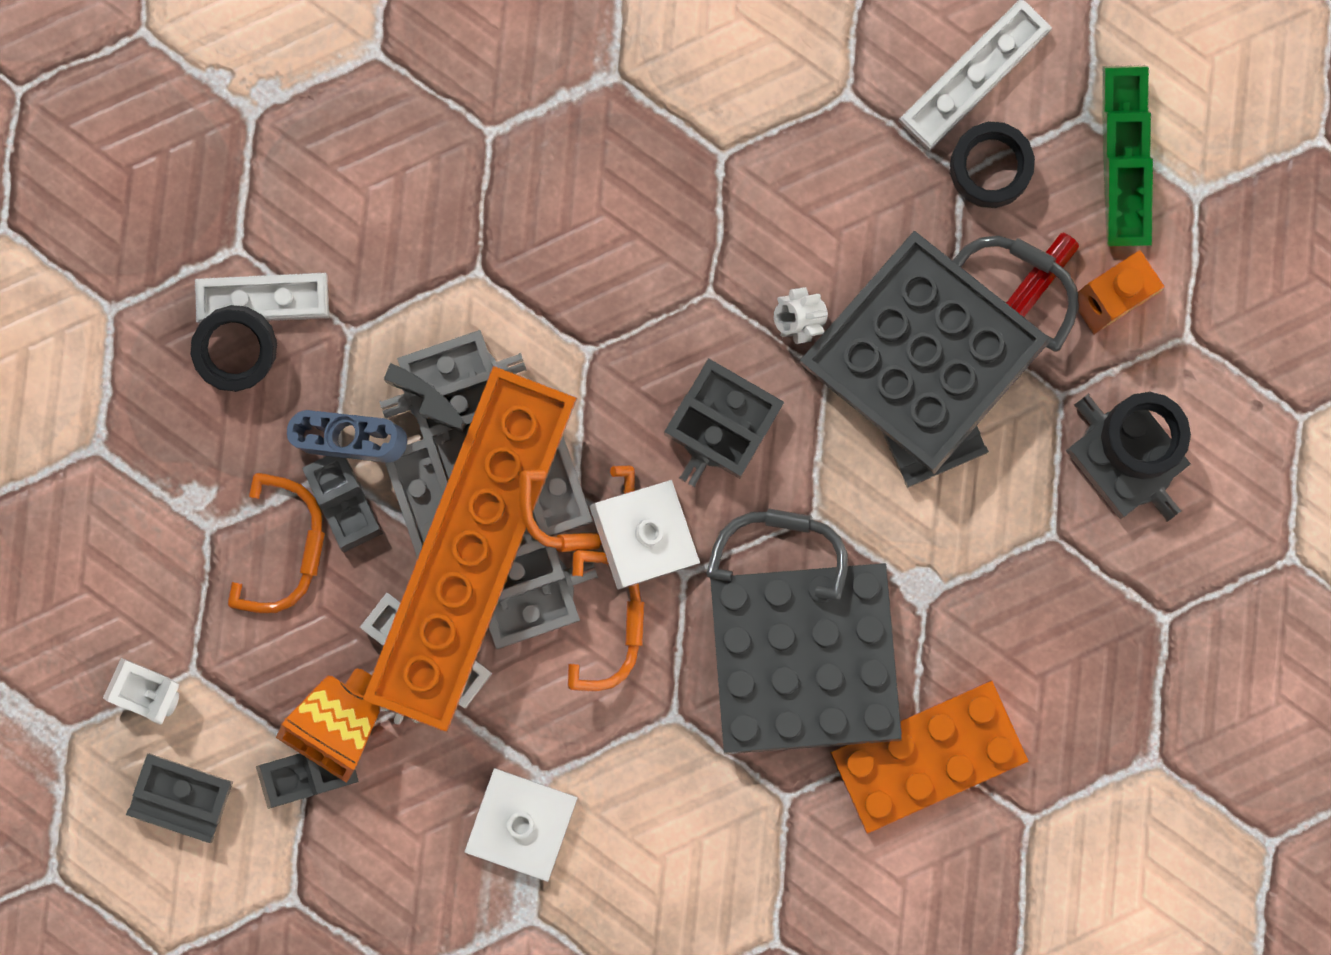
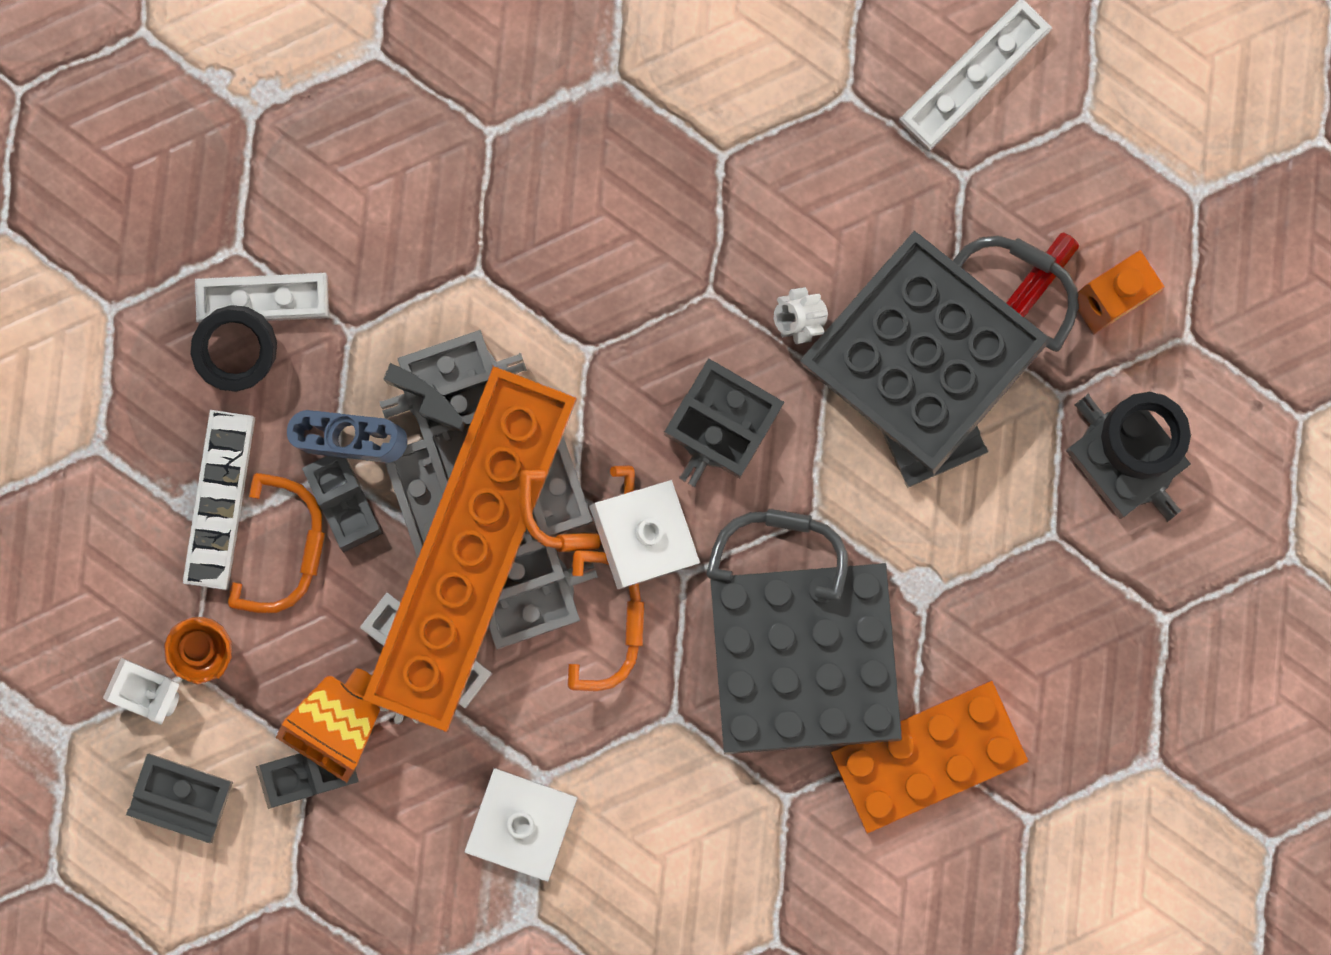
(198, 650): none -> orange hair
(219, 500): none -> tile
(1007, 135): black tyre -> none
(1127, 156): green slope -> none

